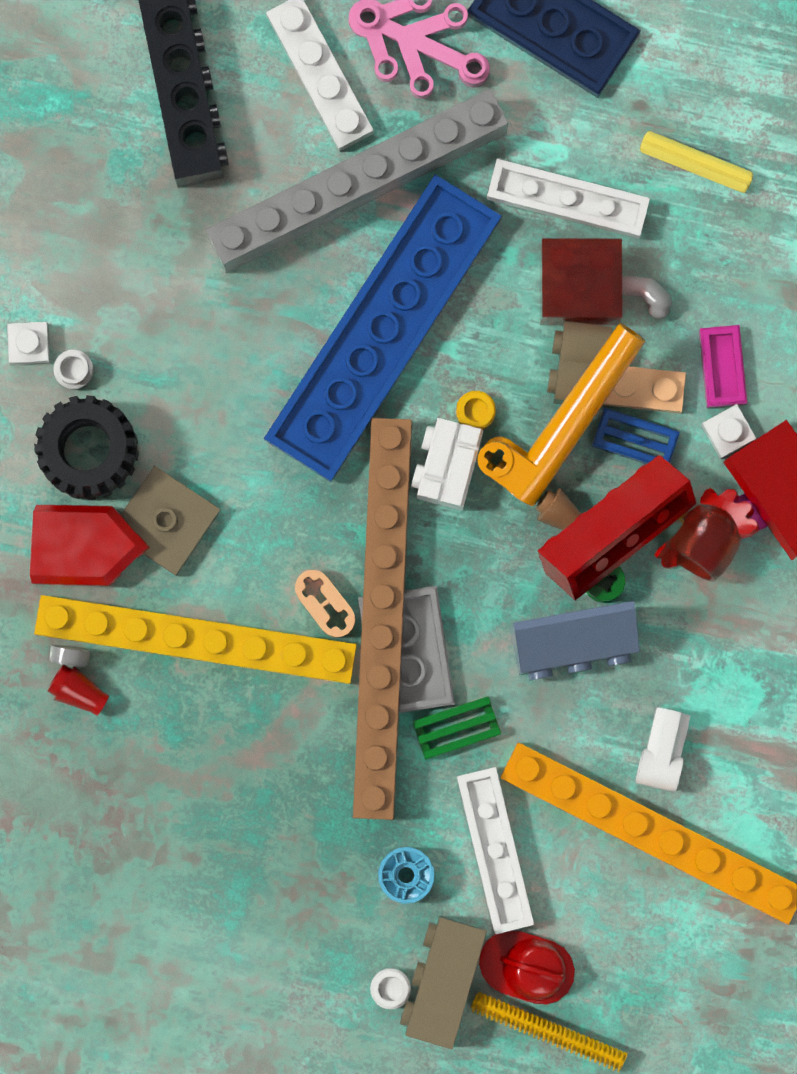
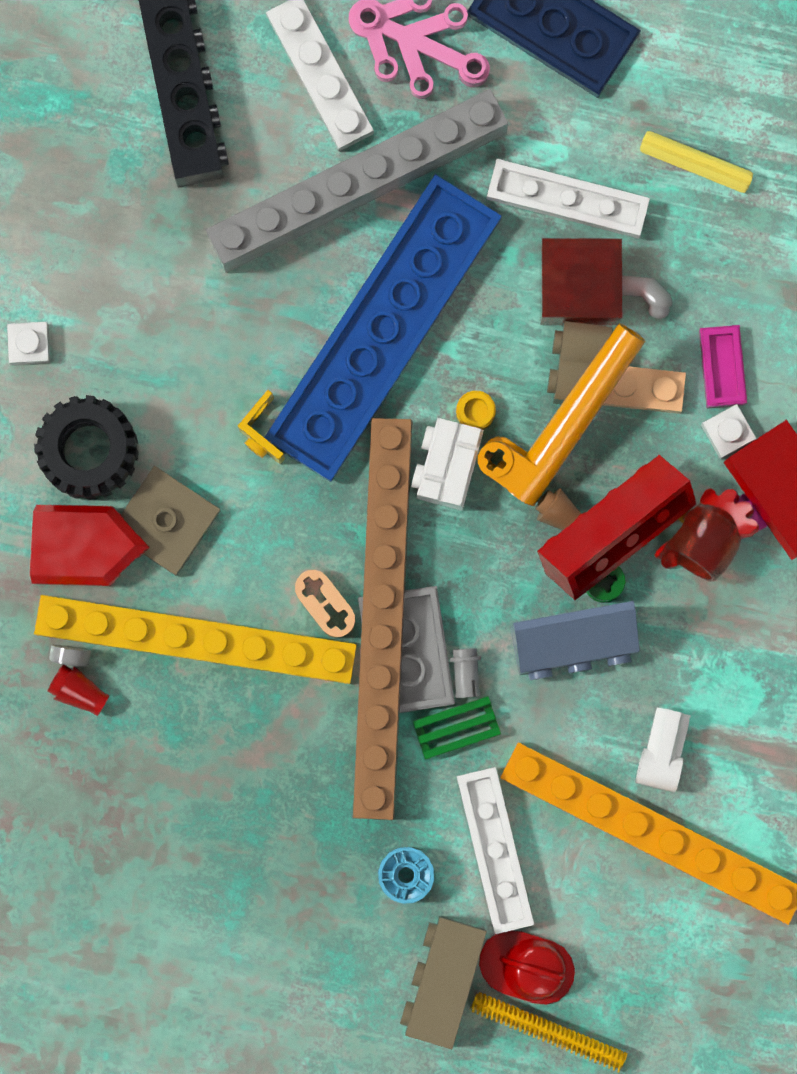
(73, 369): white plate -> none
(255, 441): none -> yellow bracket
(390, 988): white tile -> none
(466, 672): none -> light grey pin
(602, 429): blue tile -> none

